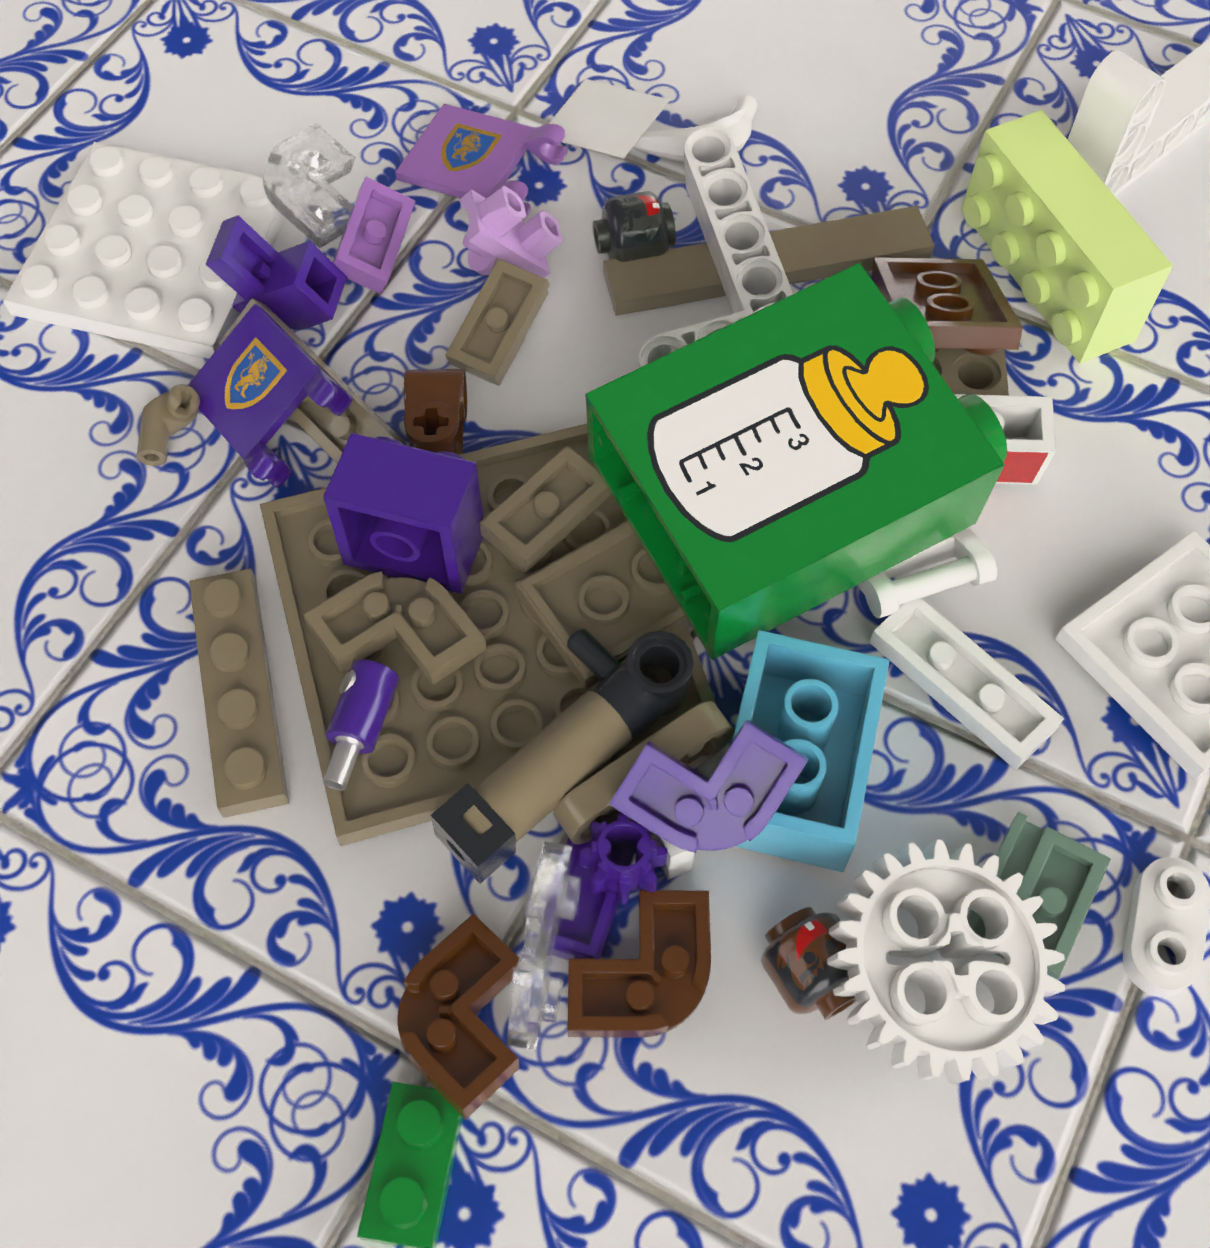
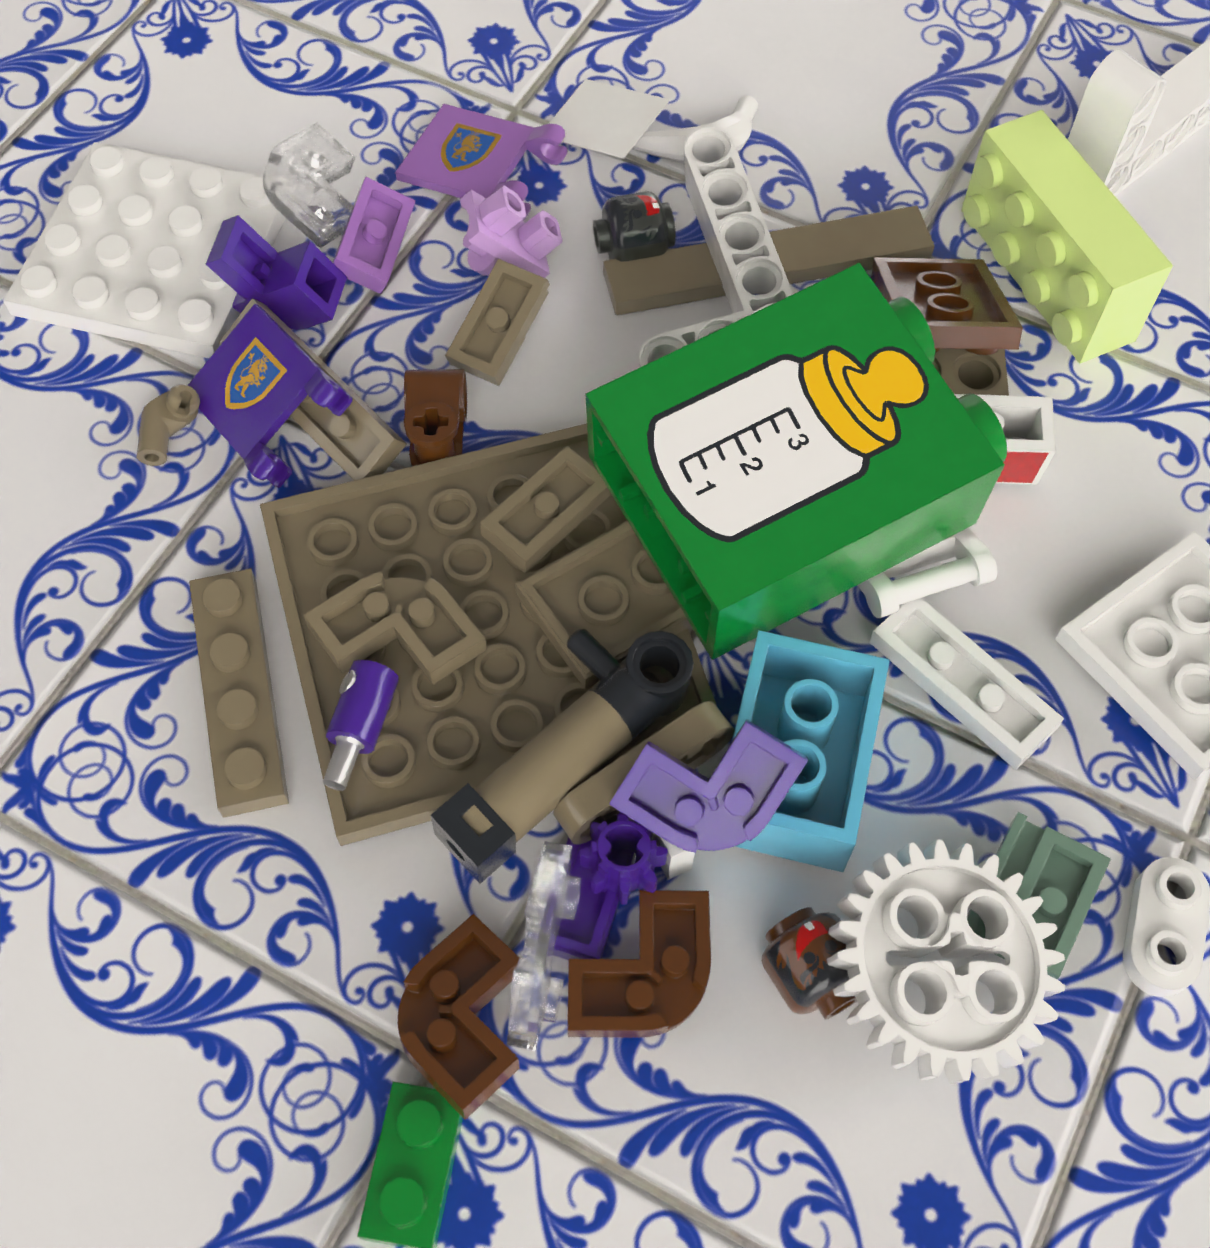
(405, 511): dark purple brick -> none

